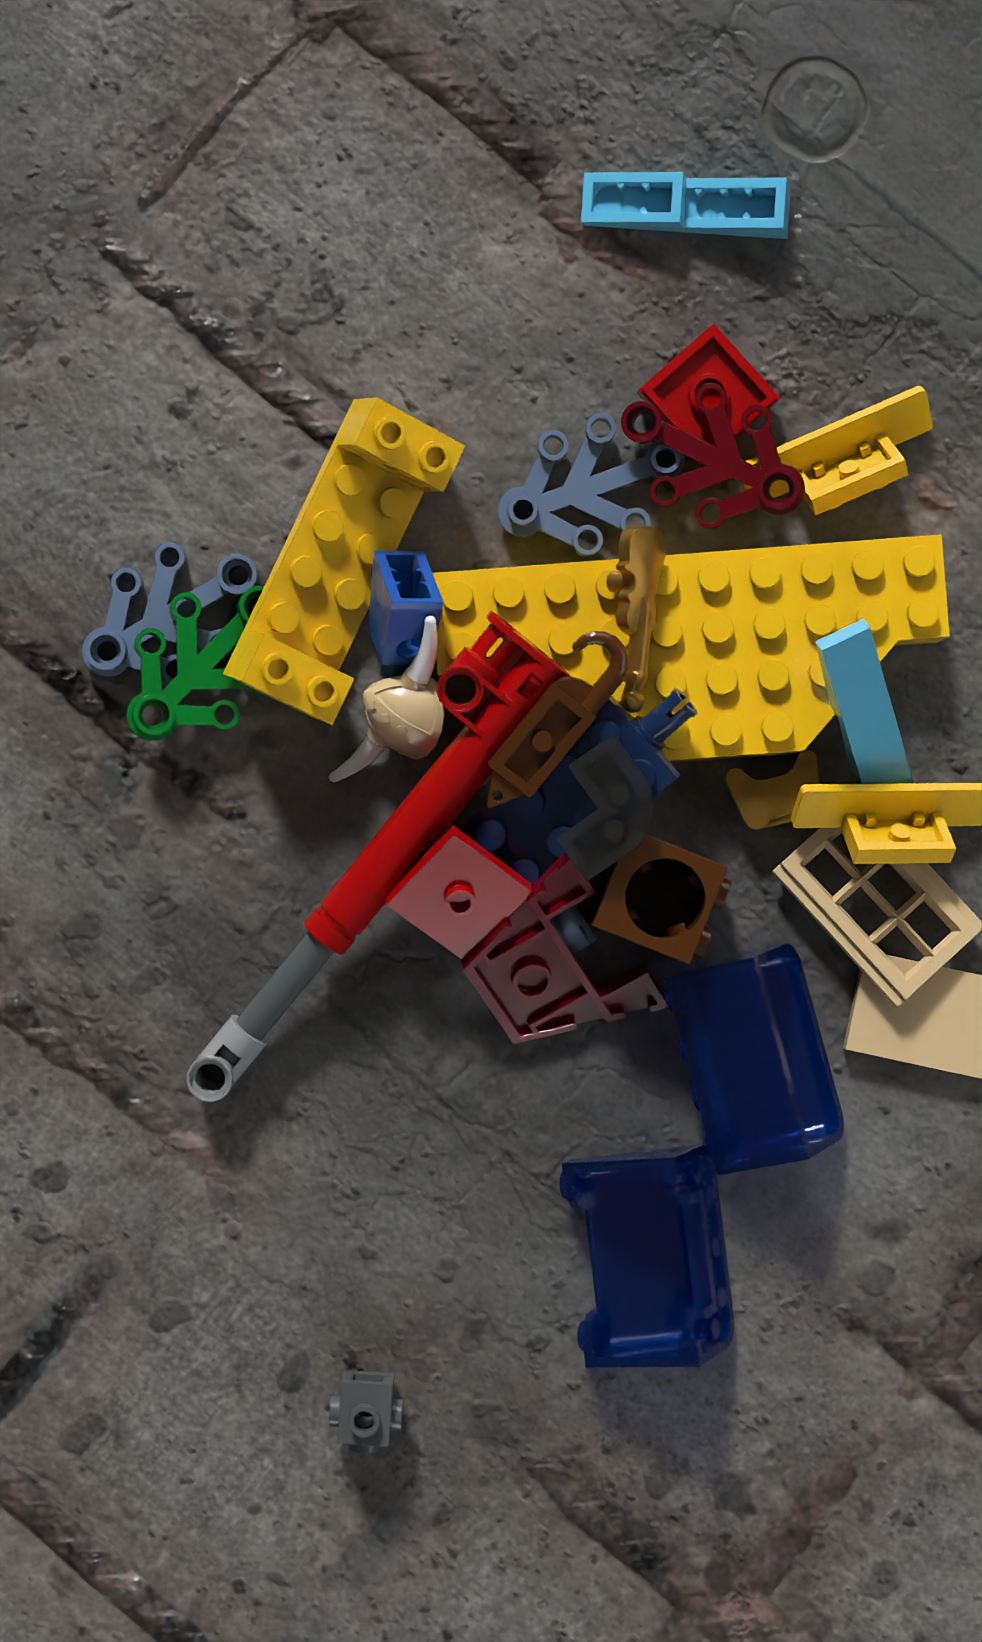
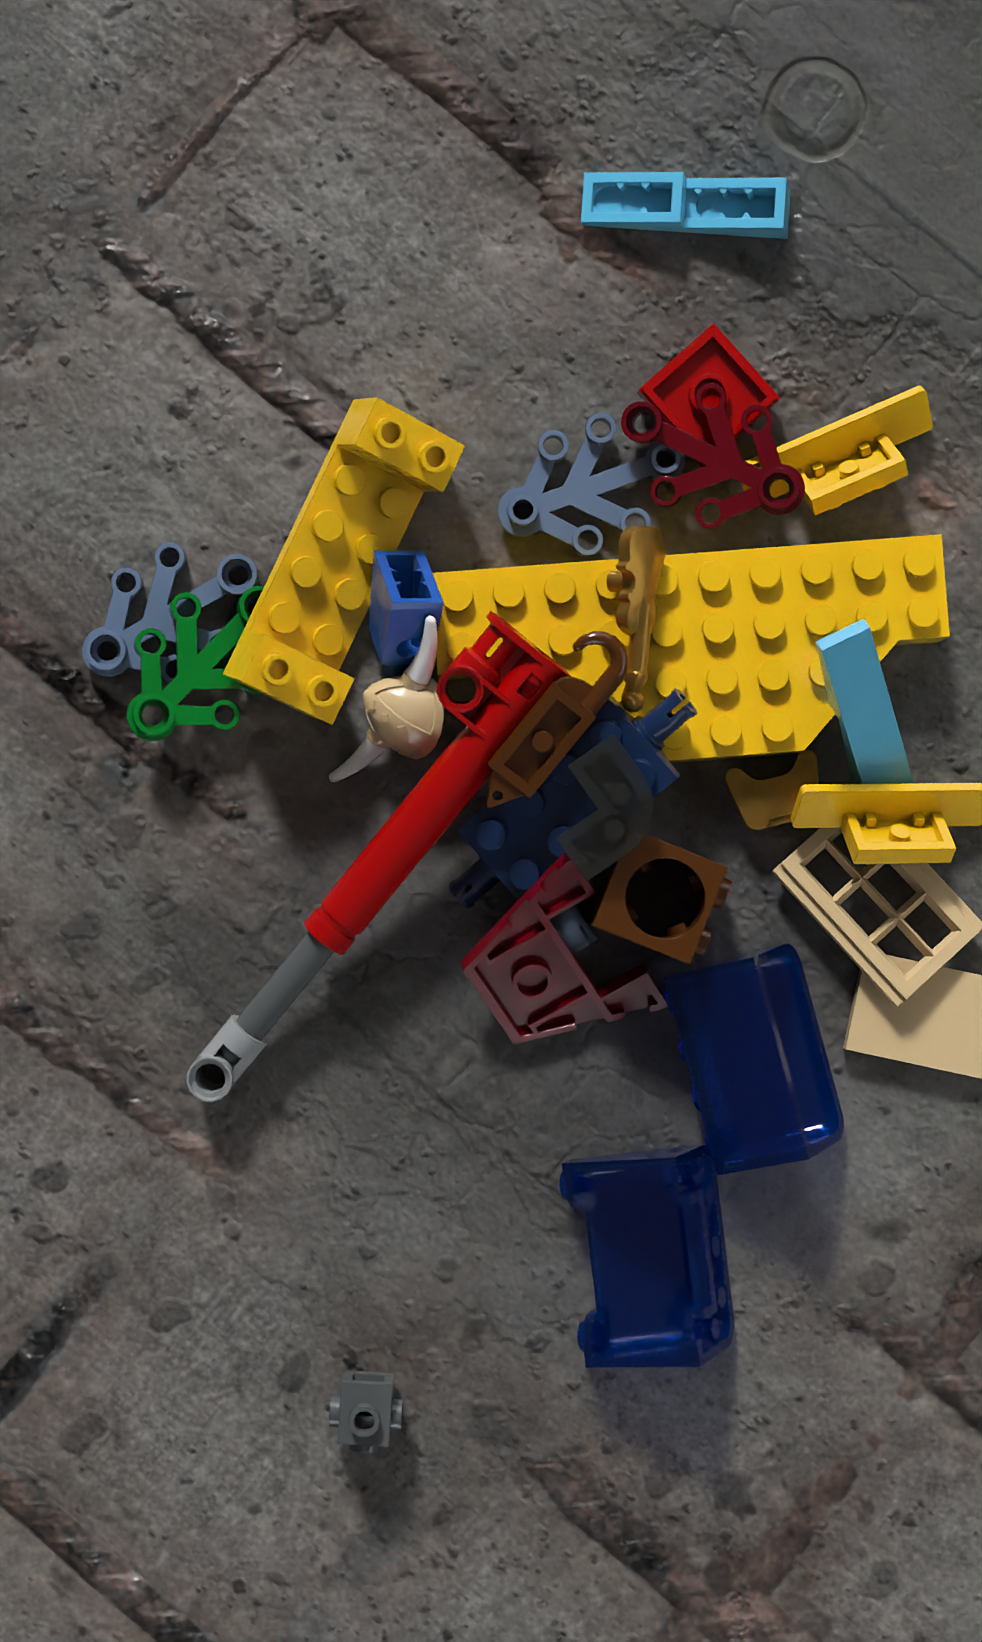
(459, 893): red plate -> none

